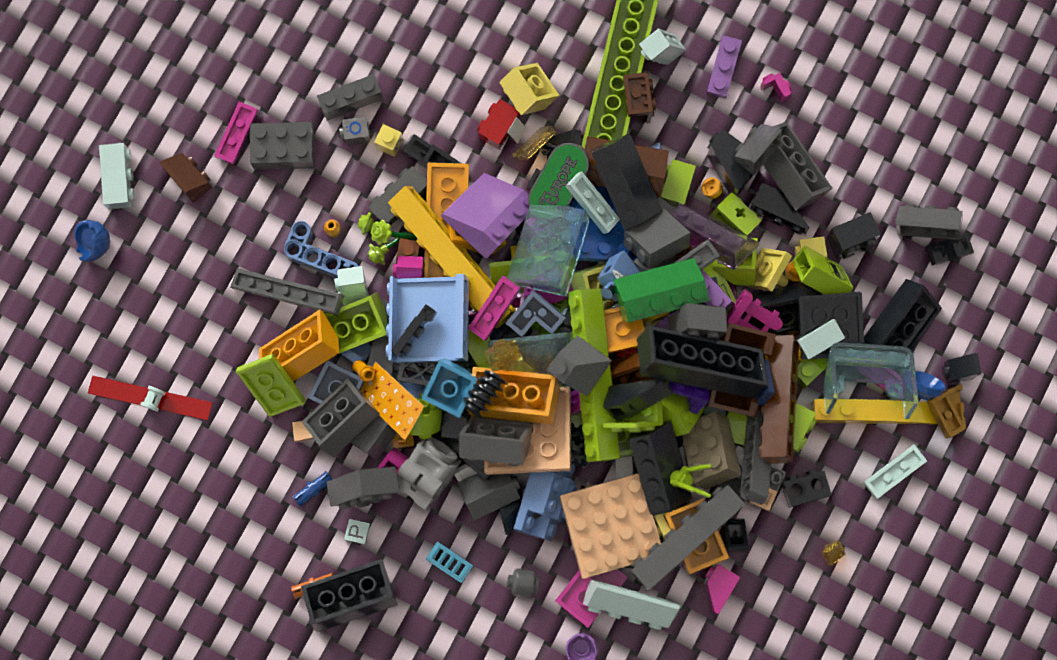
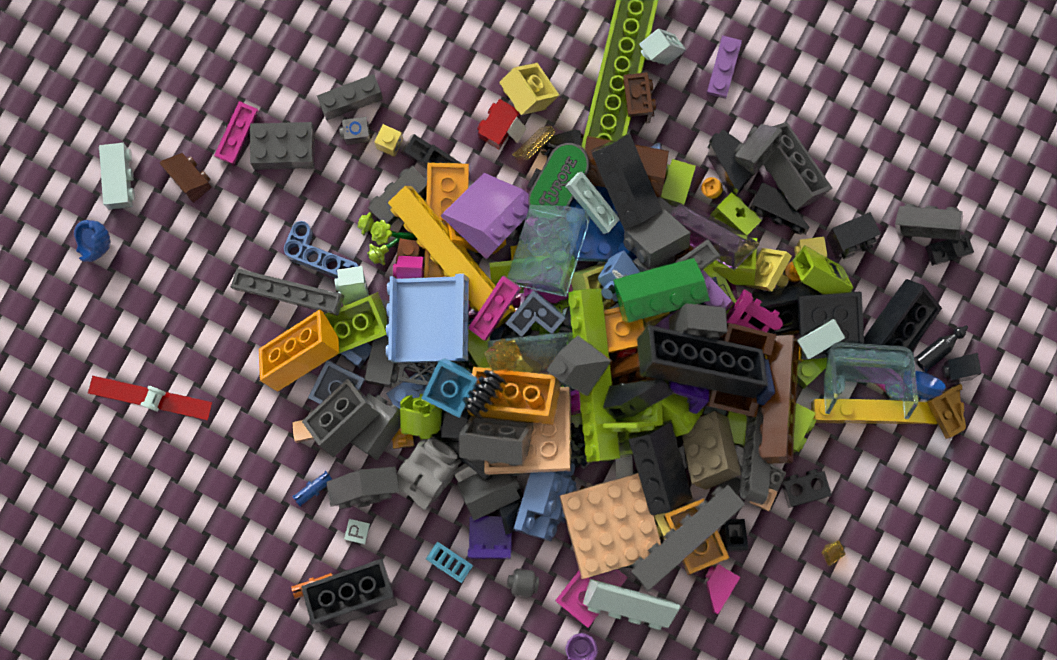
(270, 385): lime tile -> none
(332, 232): light orange hose -> none
(364, 371): light orange pin -> none
(392, 401): light orange sticker -> none
(393, 459): dark pink brick -> none
(413, 331): black hinge -> none
(488, 539): none -> dark purple bracket
(684, 480): lime plant -> none
(781, 87): dark pink bracket -> none
(895, 471): light aqua plate -> none
(939, 349): none -> black wheel

